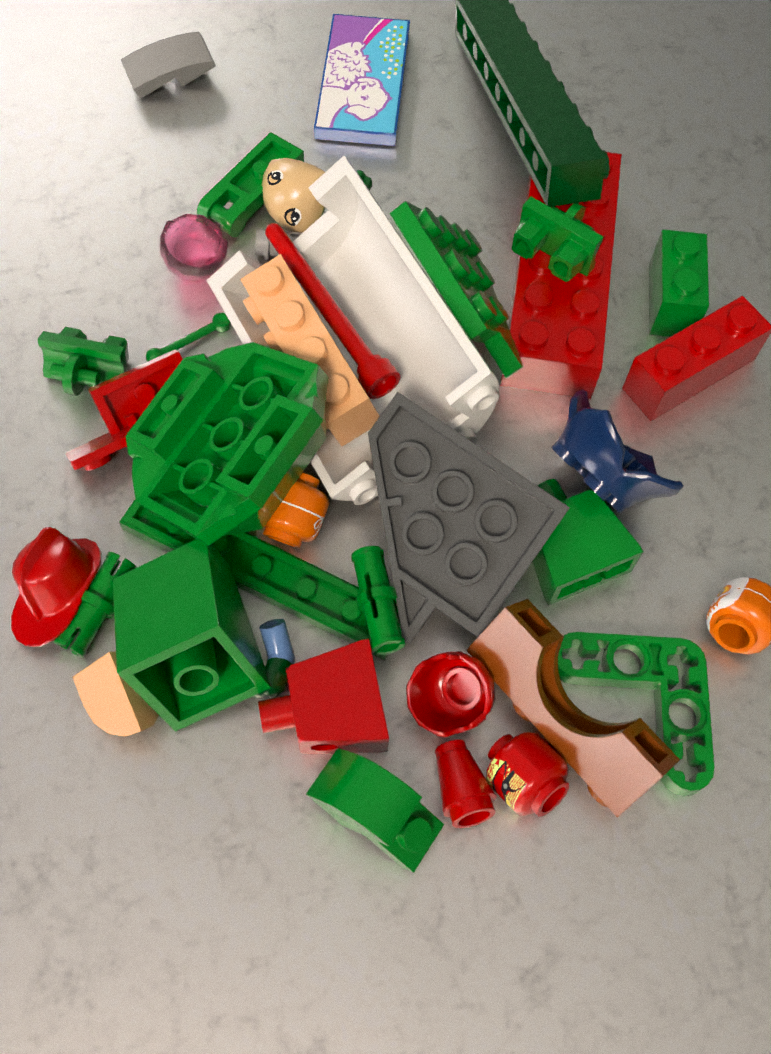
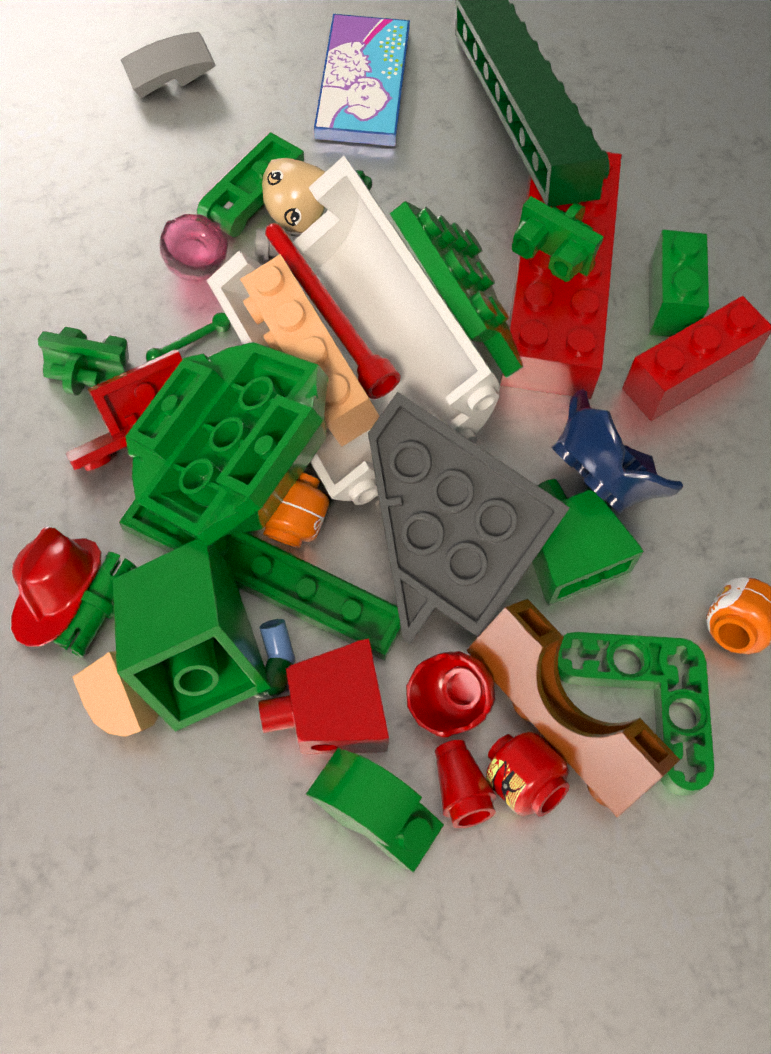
(377, 600): green pin -> none

